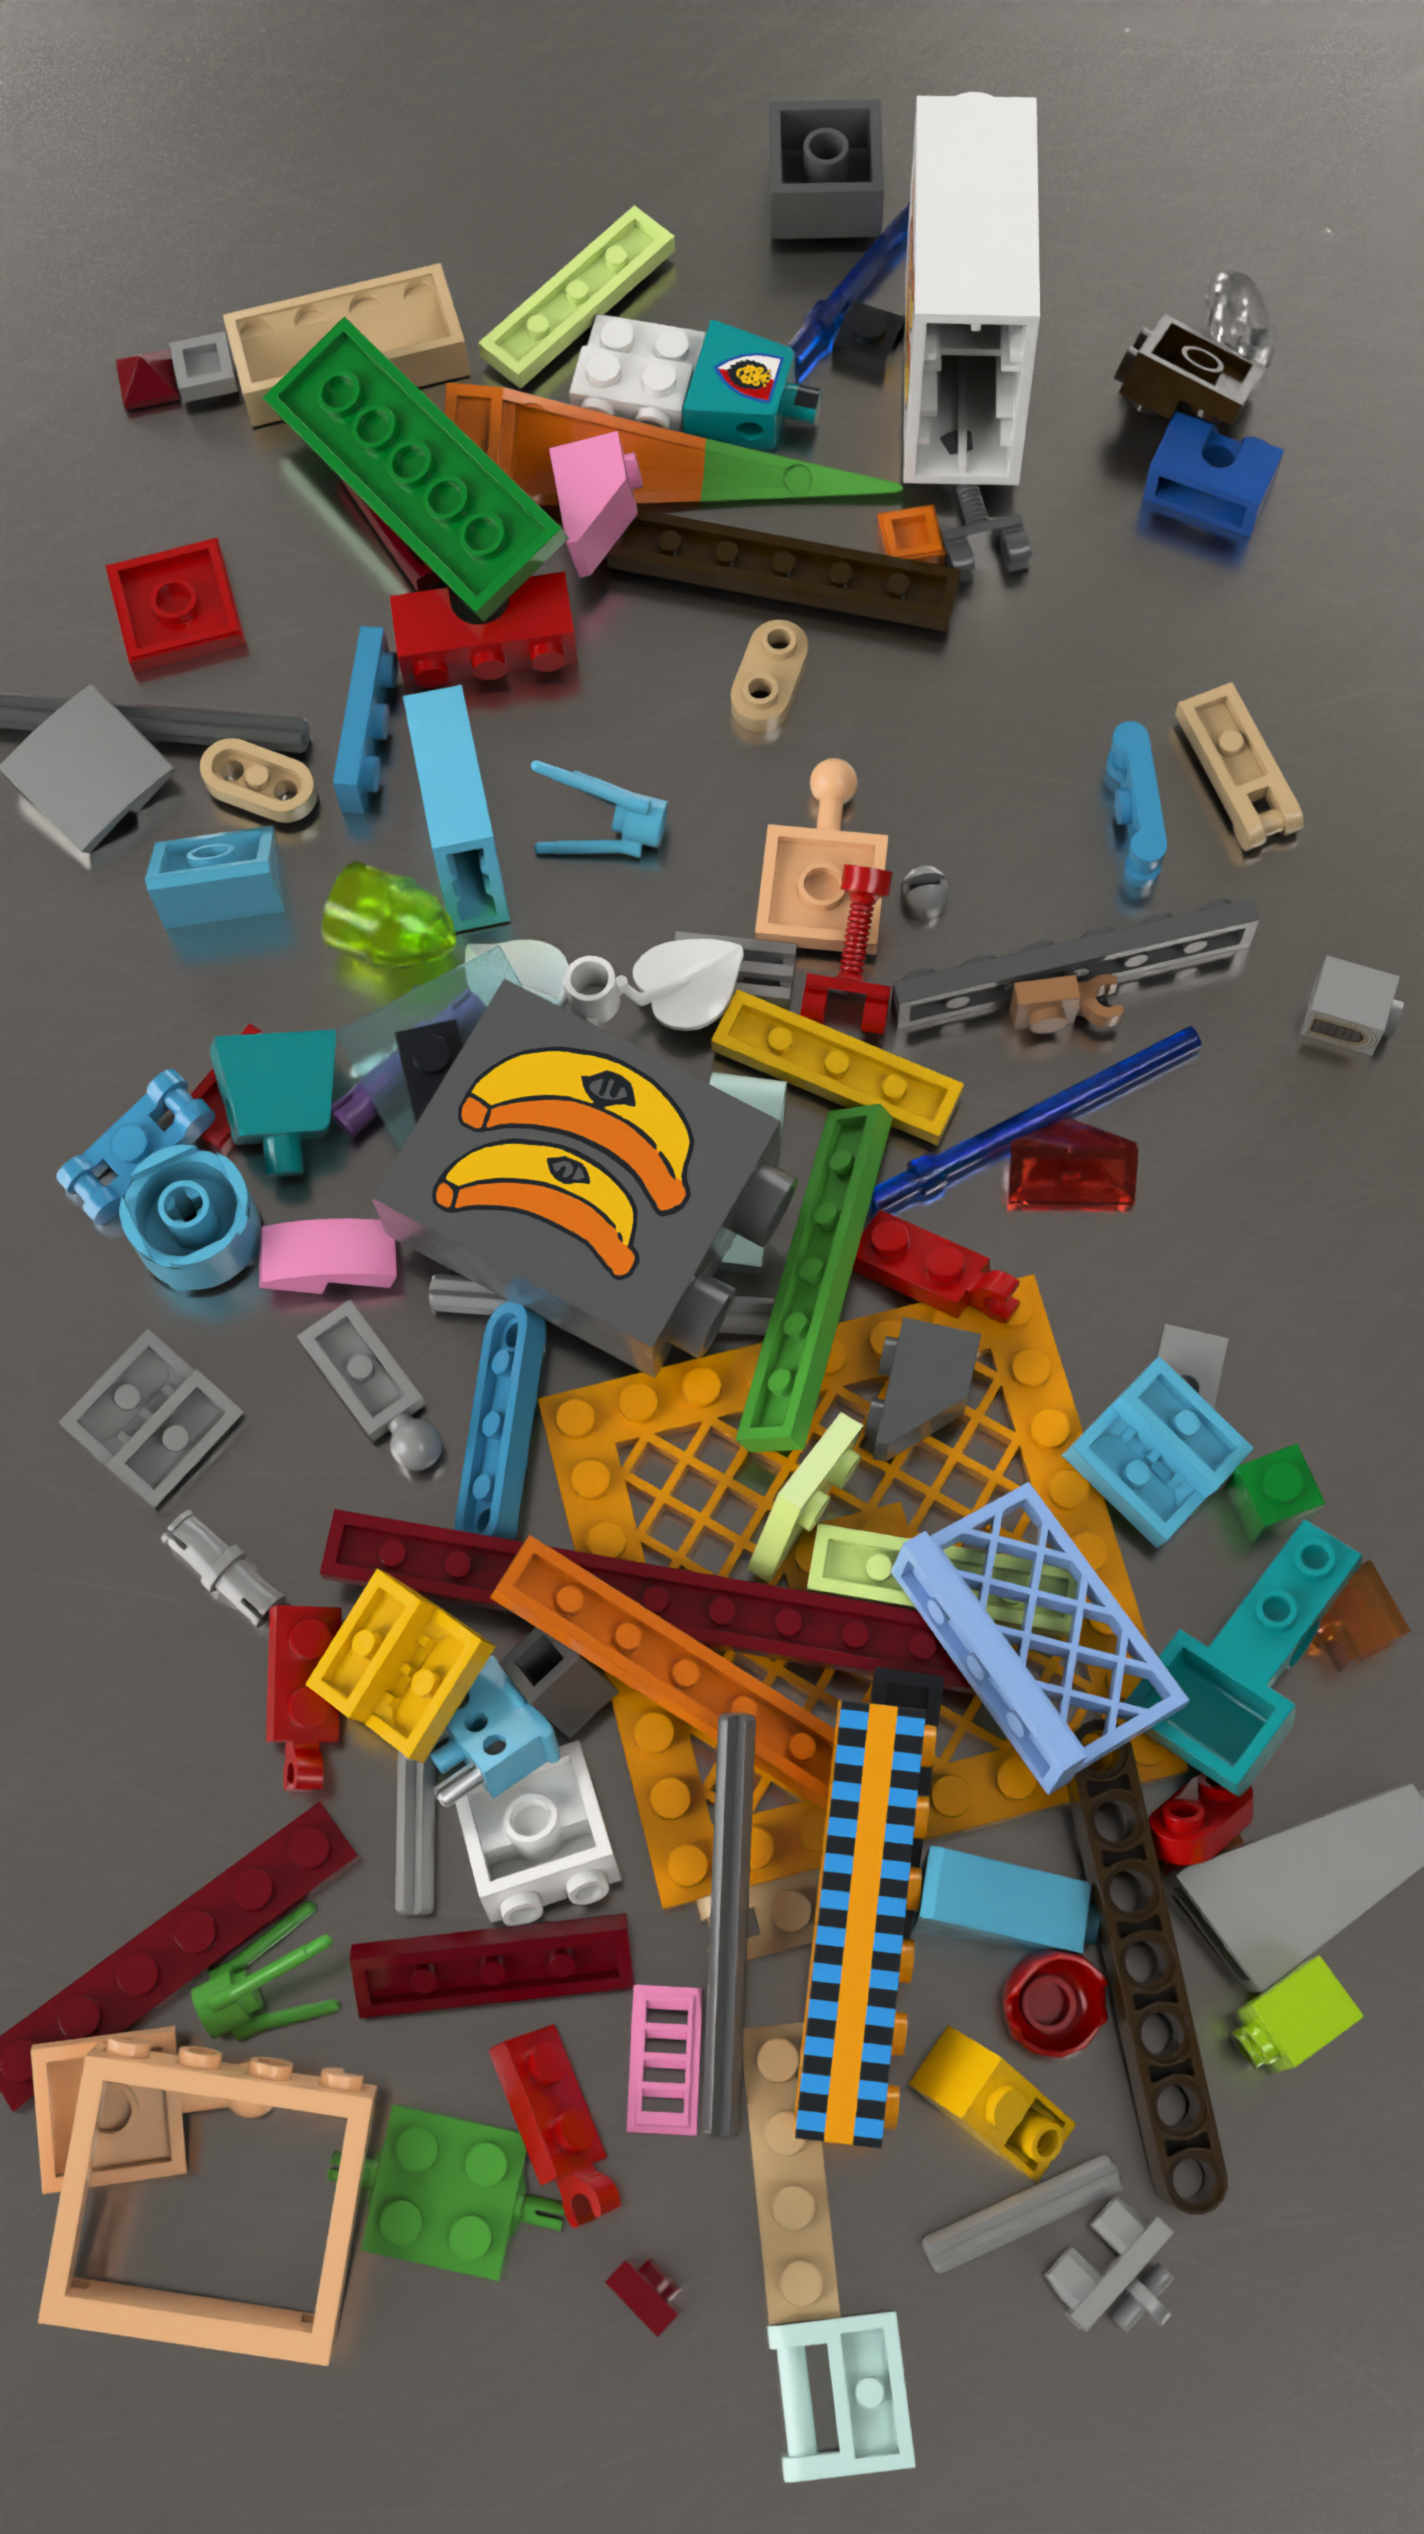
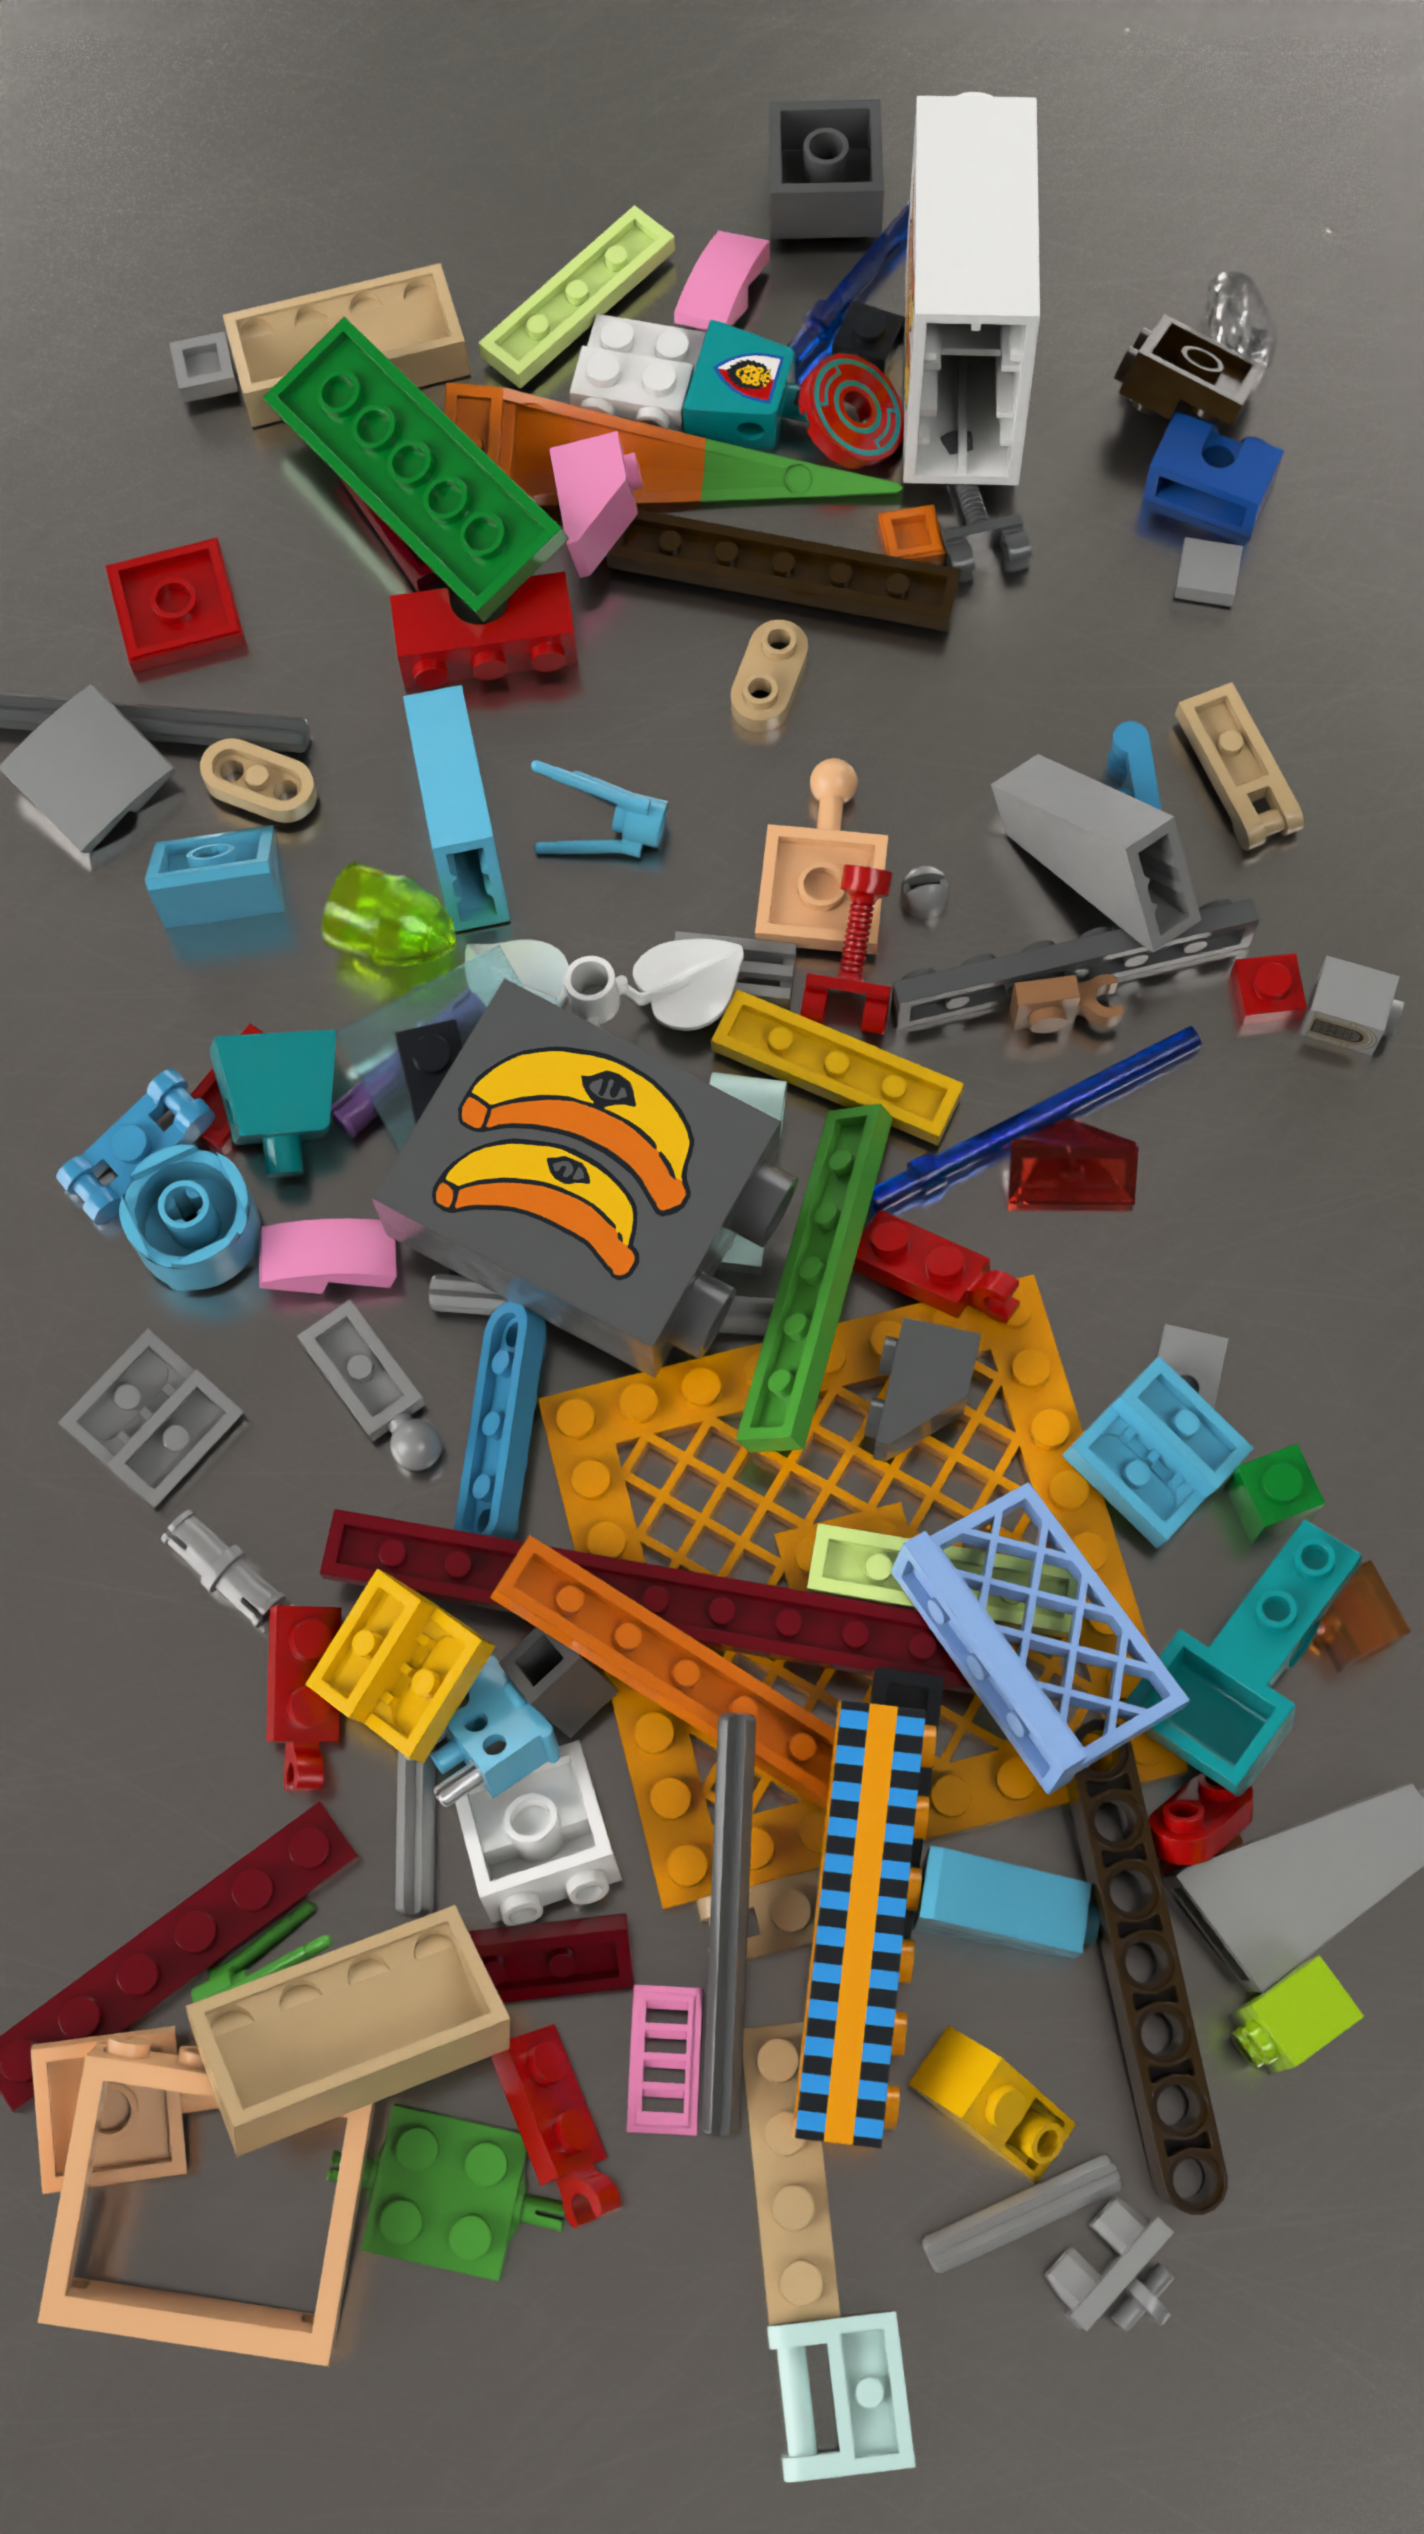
(147, 379): dark red slope -> none
(348, 2029): none -> tan slope
(364, 720): dark azure plate -> none
(647, 2293): dark red plate -> none
(721, 280): none -> bright pink slope
(805, 1495): yellowish green wing -> none
(872, 396): none -> red tile
(1054, 2002): red hair -> none
(1103, 846): none -> light grey slope
(1208, 571): none -> light grey tile
(1269, 989): none -> red plate

